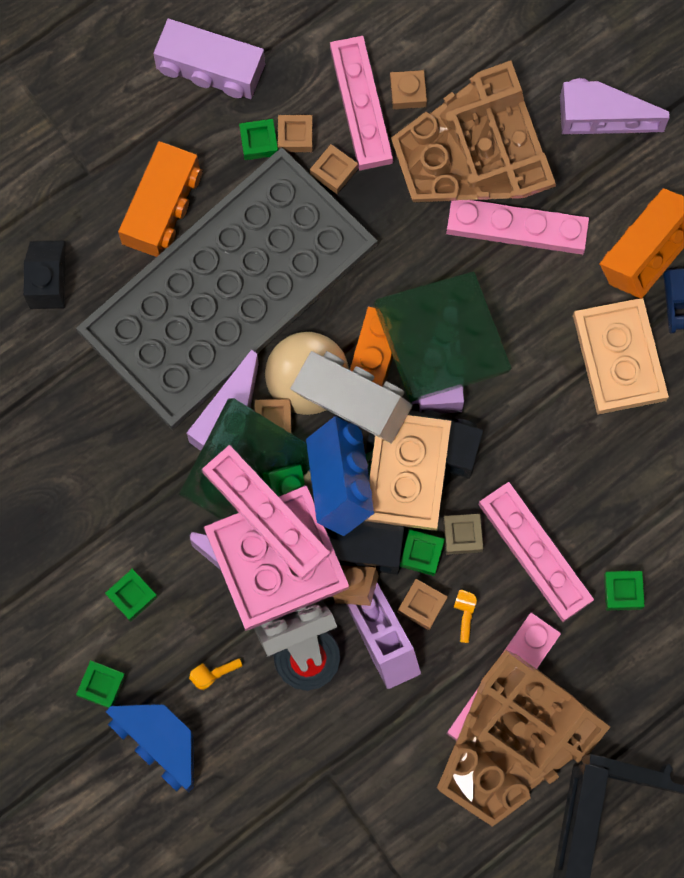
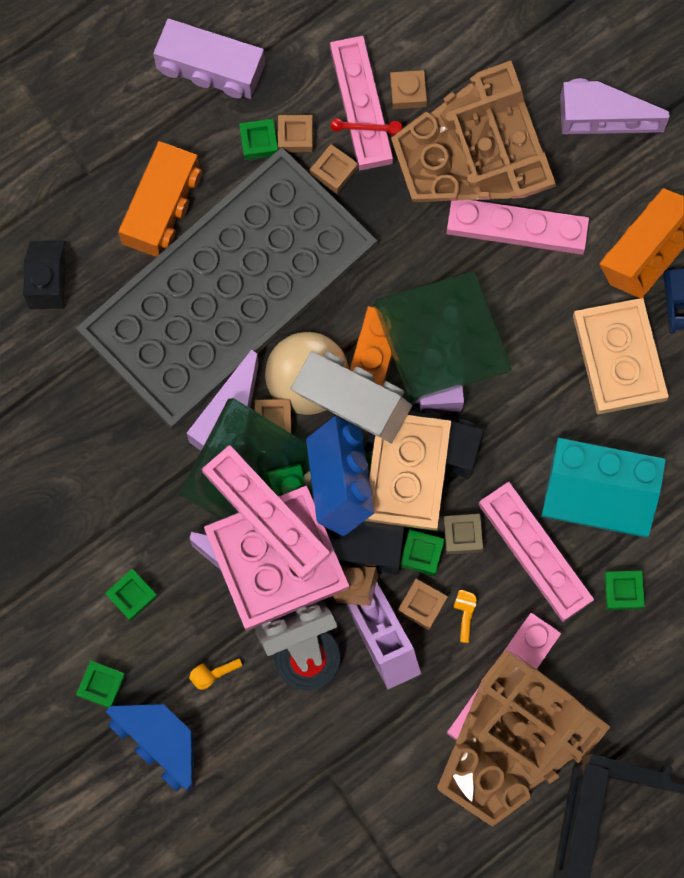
(393, 128): none -> red hinge
(603, 487): none -> teal slope

